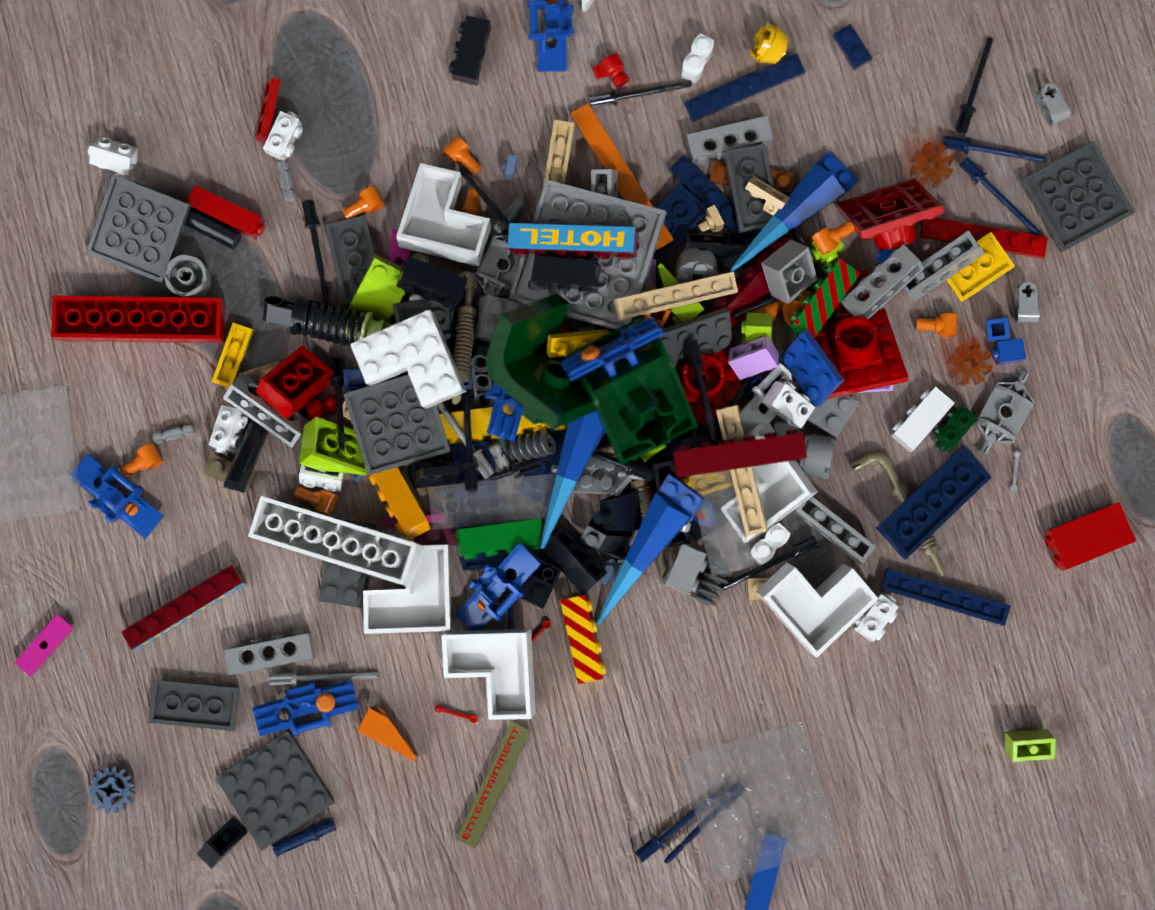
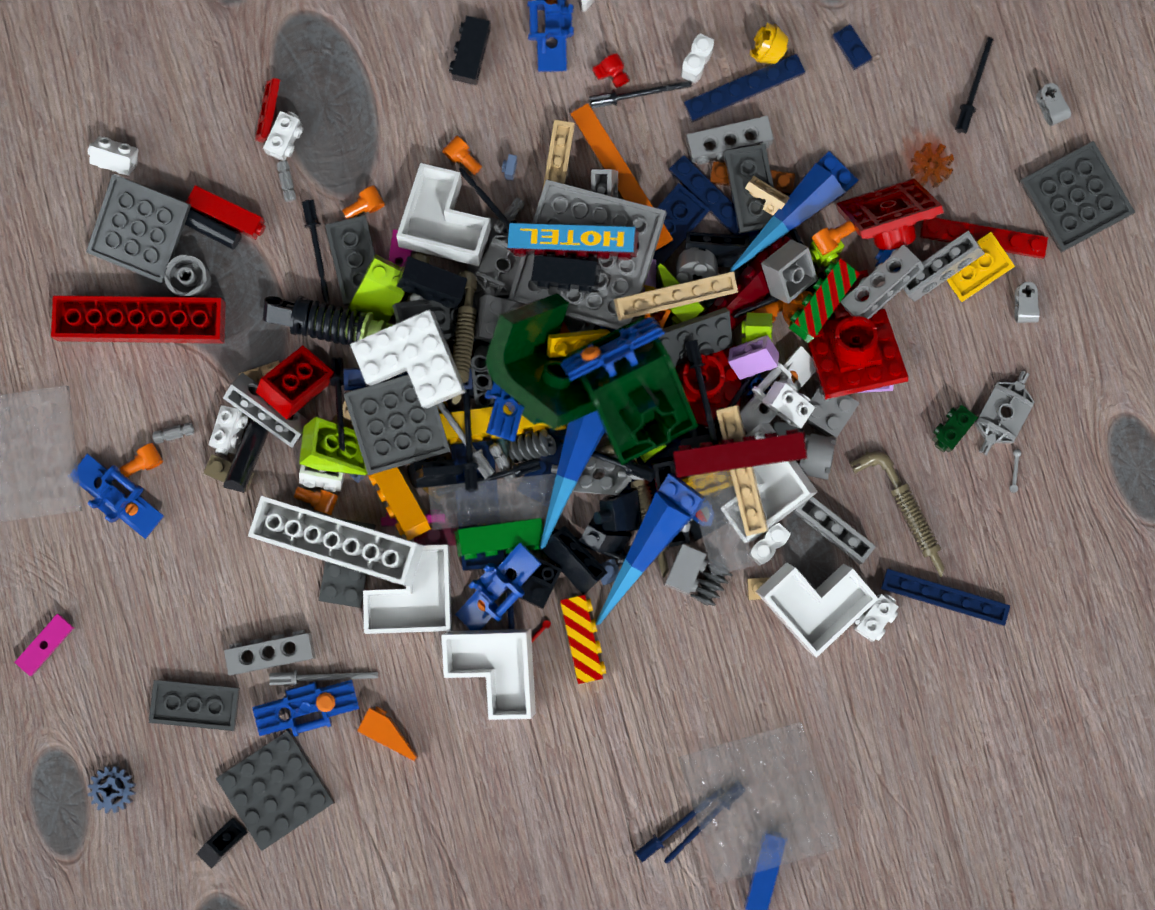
(183, 607): dark red brick -> none
(232, 355): yellow plate -> none
(312, 833): dark blue pin -> none
(320, 408): red piece -> none
(472, 203): orange cone -> none
(473, 718): red hinge -> none
(493, 784): olive tile -> none
(713, 221): tan hinge -> none
(796, 551): black piece -> none
(811, 368): blue plate -> none
(922, 418): white brick -> none
(933, 502): dark blue plate -> none
(945, 325): orange pin -> none
(965, 145): dark blue piece -> none
(975, 362): clear orange gear -> none
(979, 176): dark blue piece -> none
(998, 328): blue brick -> none
(1008, 351): blue brick -> none
(1030, 745): lime brick -> none
(1089, 537): red panel -> none

